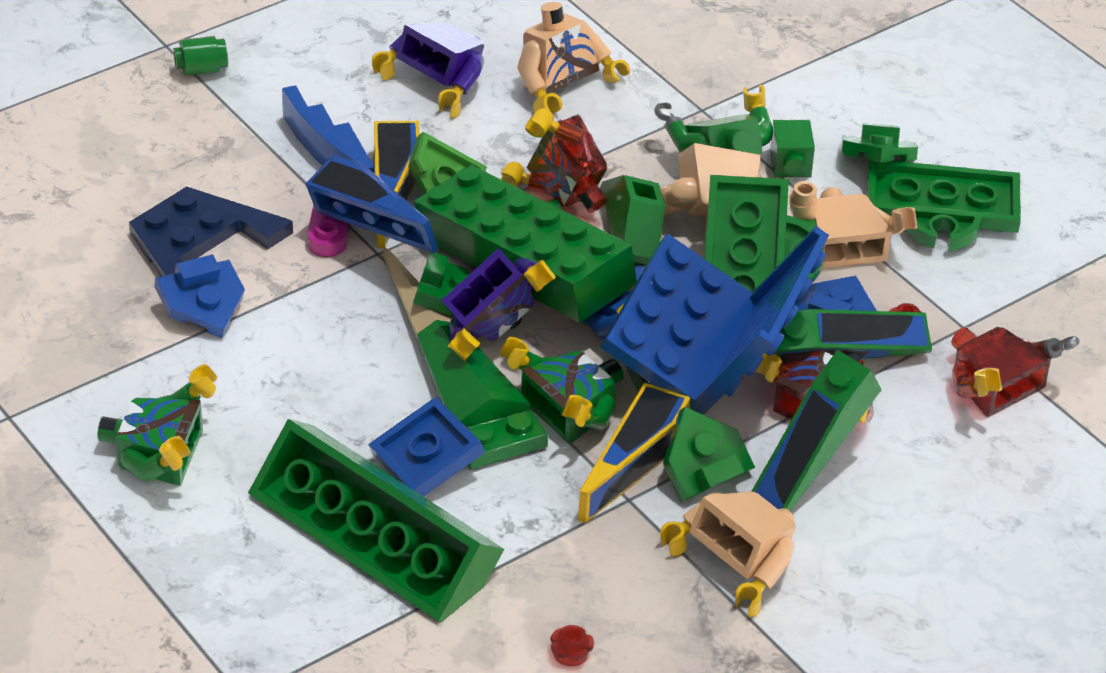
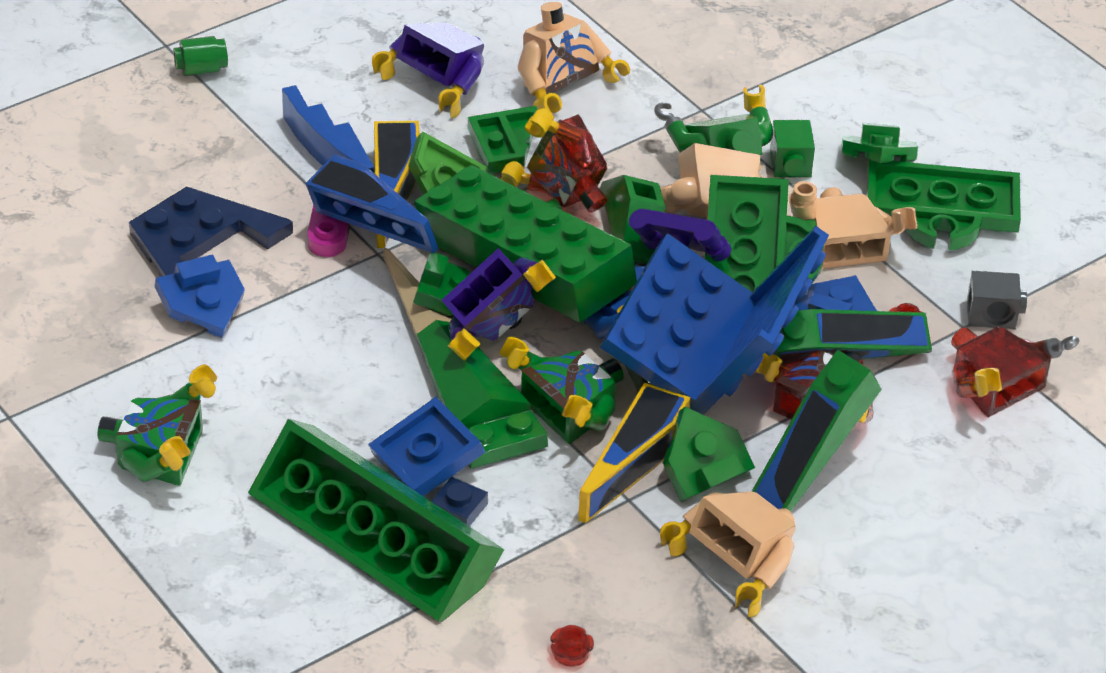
(461, 500): none -> dark blue plate
(501, 137): none -> green wing
(692, 232): none -> dark purple plate
(995, 299): none -> dark grey brick

